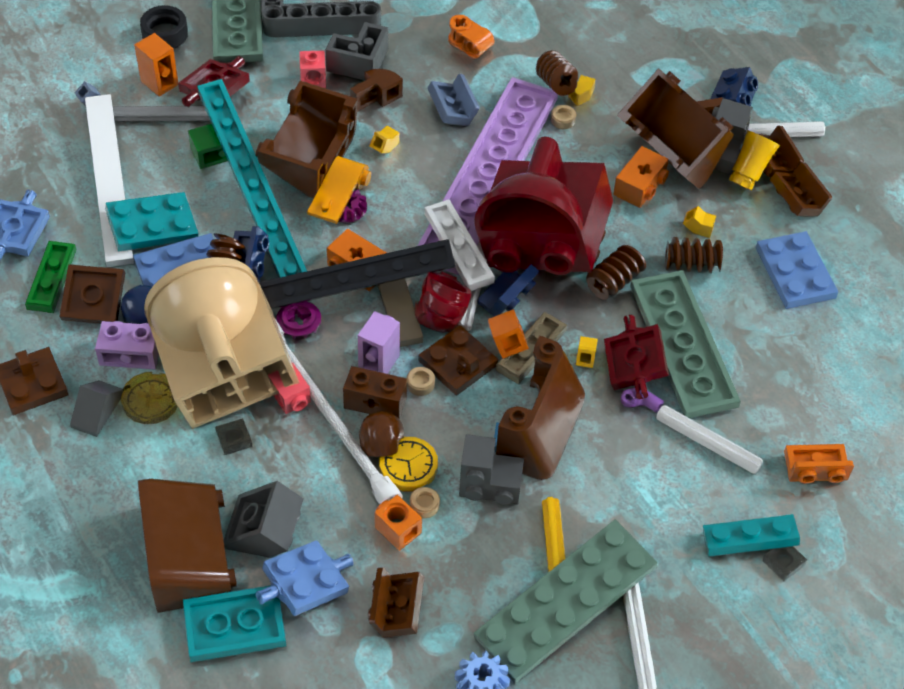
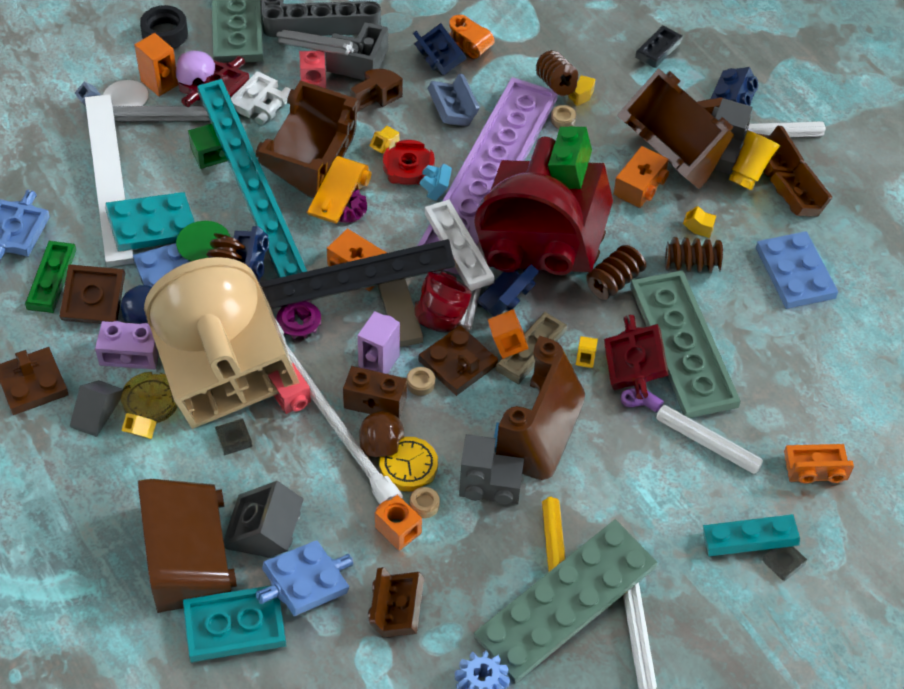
(127, 93): none -> white sticker
(139, 426): none -> yellow piece
(194, 65): none -> lavender hair
(196, 237): none -> green piece
(255, 92): none -> white plate
(315, 42): none -> light grey axle
(396, 157): none -> red plate
(436, 180): none -> medium azure tile
(441, 49): none -> dark blue bracket
(570, 156): none -> green brick
(658, 46): none -> black plate

